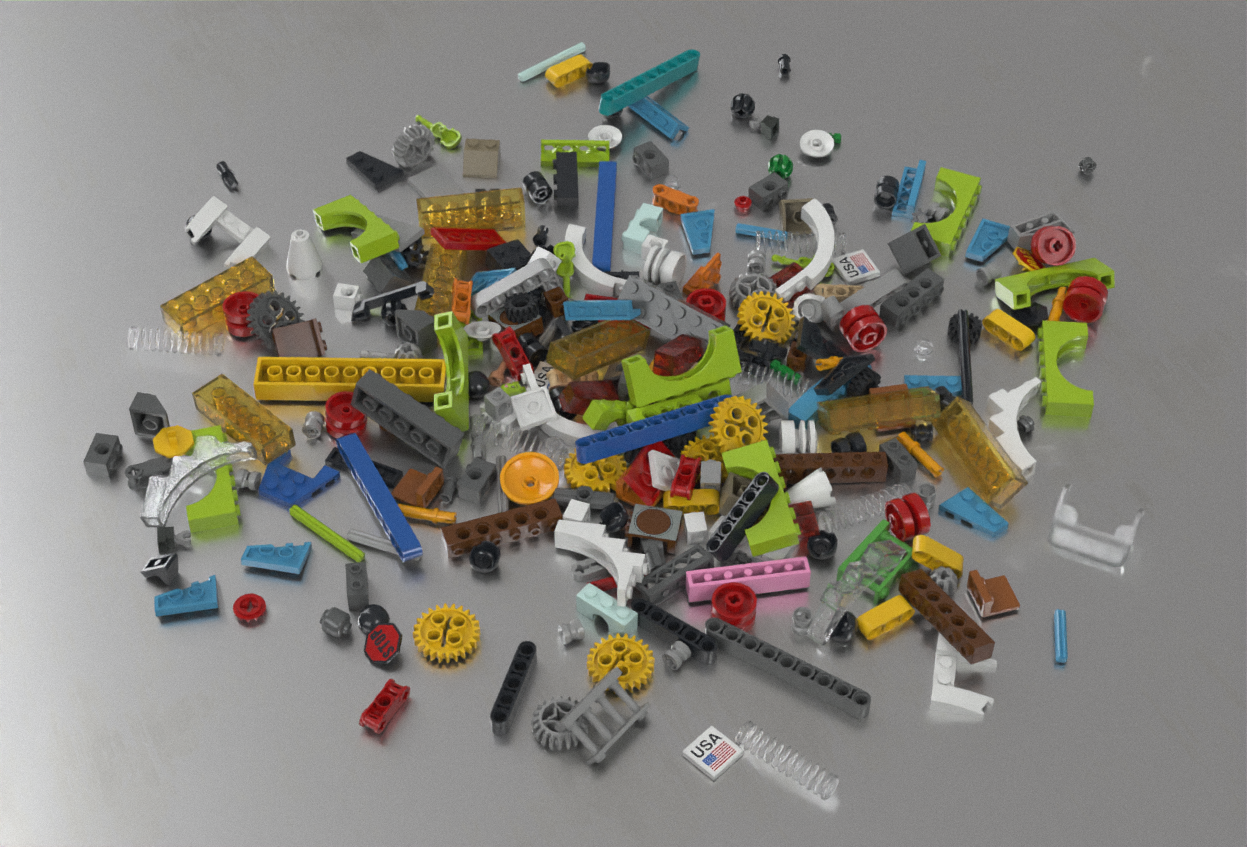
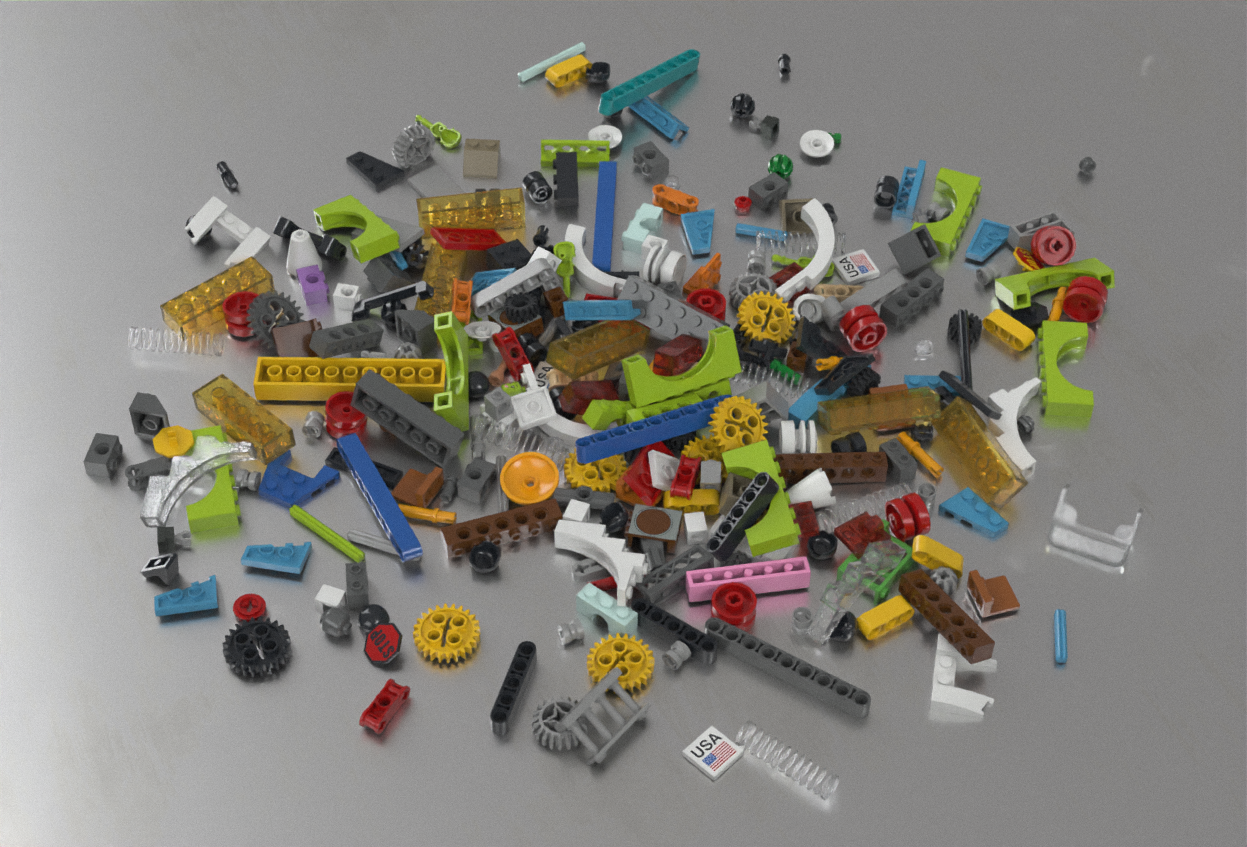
(244, 655): none -> black gear
(312, 285): none -> medium lavender brick
(326, 245): none -> black piece
(330, 597): none -> white panel
(346, 338): none -> dark grey brick
(860, 532): none -> clear red plate
(970, 395): none -> black tile

